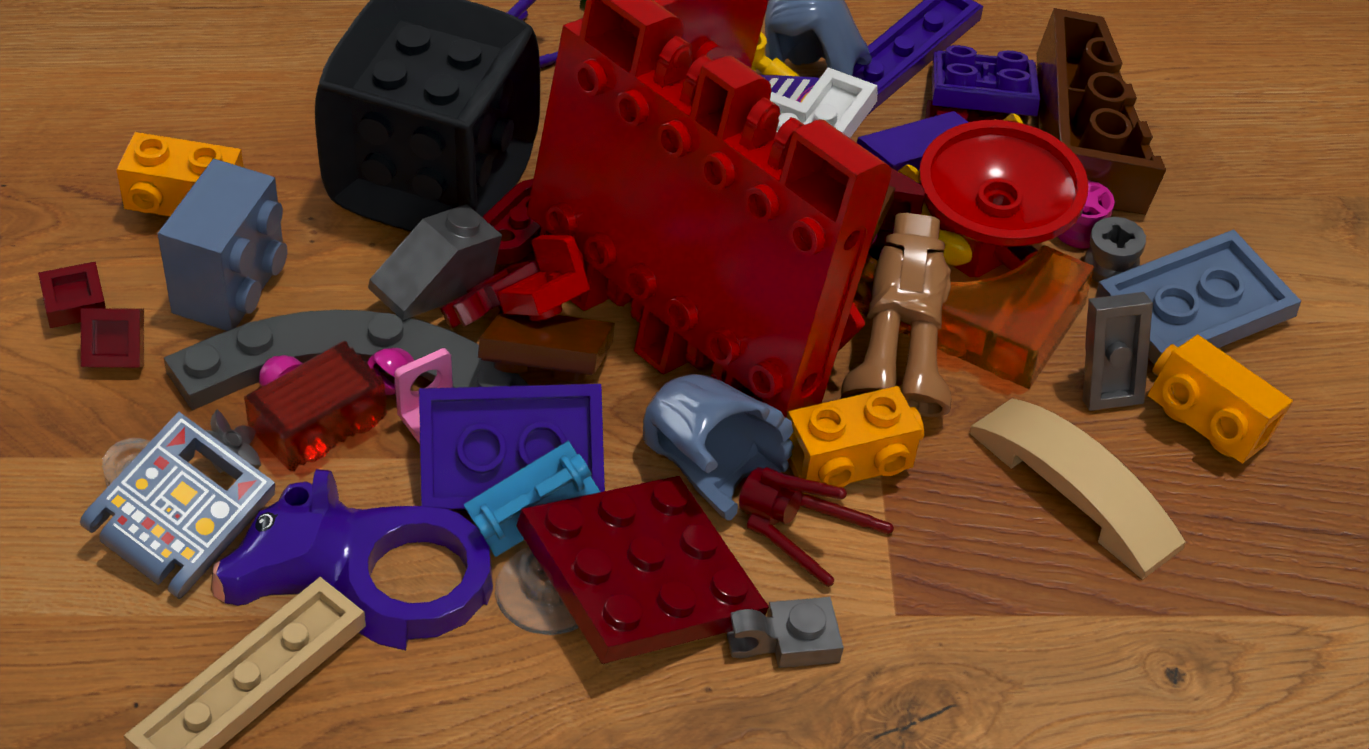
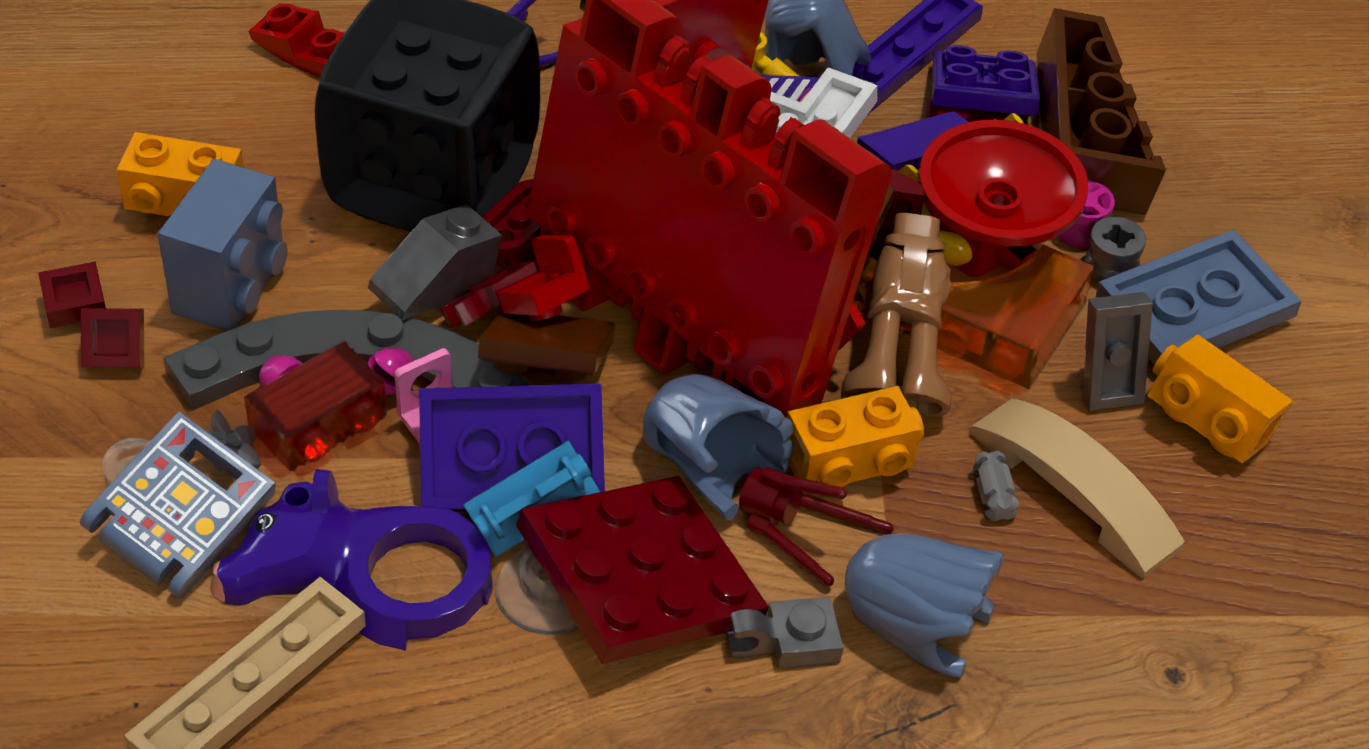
(296, 37): none -> red slope
(921, 592): none -> sand blue hair
(995, 485): none -> light grey piece

